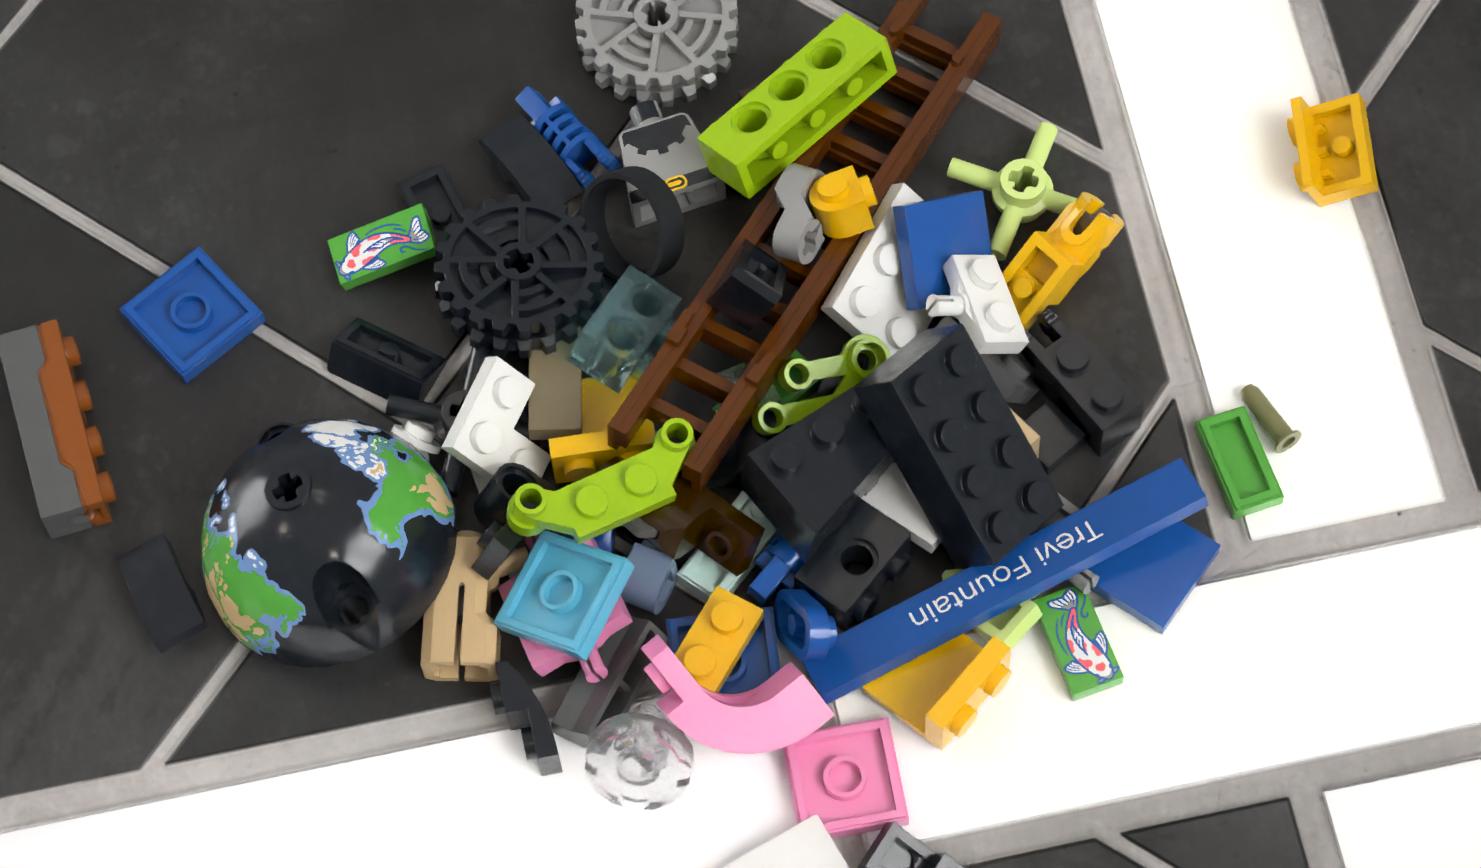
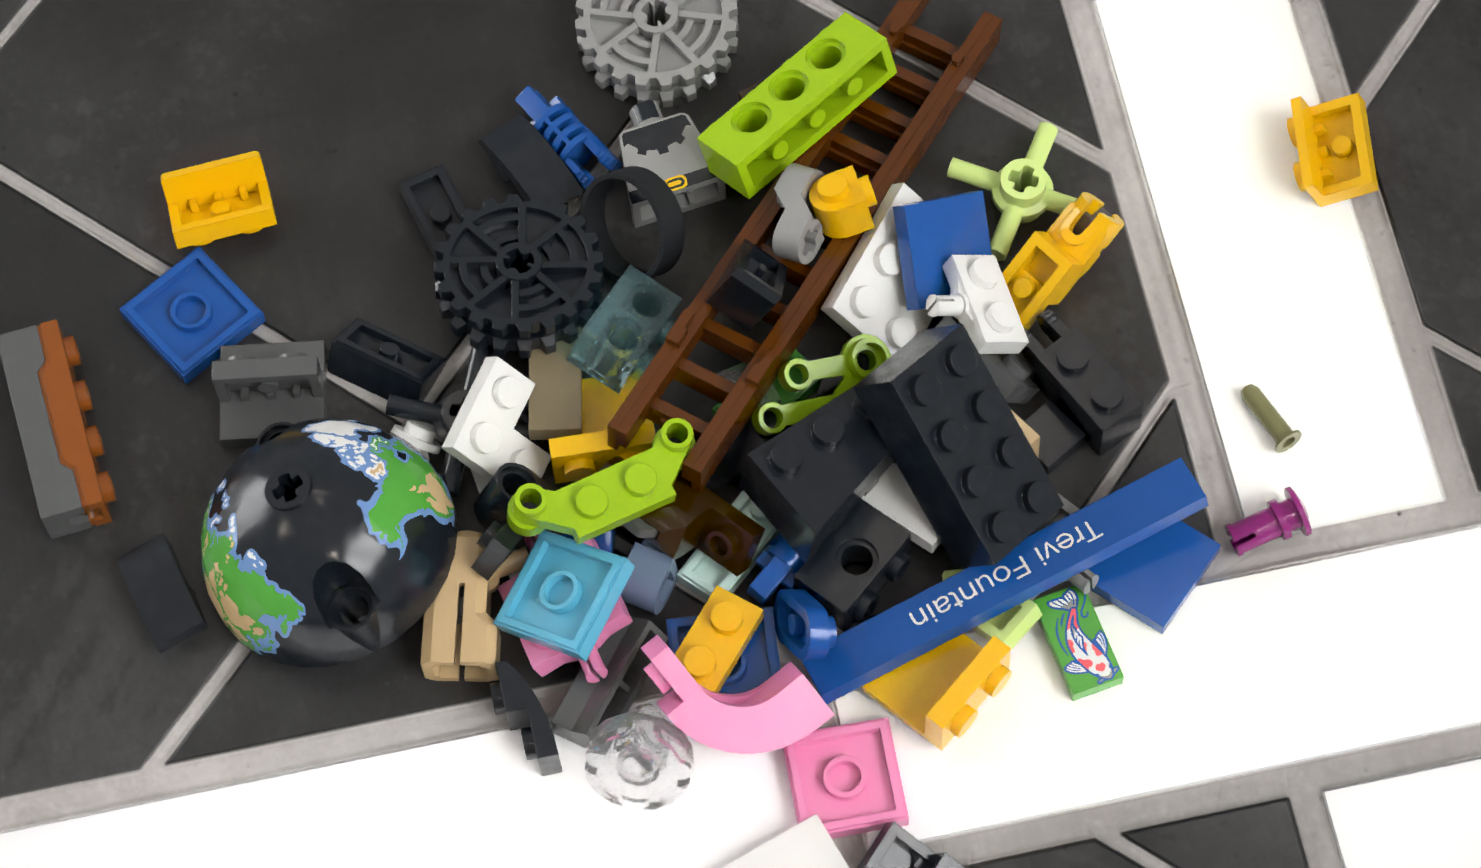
(218, 199): none -> yellow bracket
(267, 387): none -> dark grey bracket
(383, 247): tile -> none
(1238, 462): bright green tile -> none
(1270, 523): none -> magenta pin

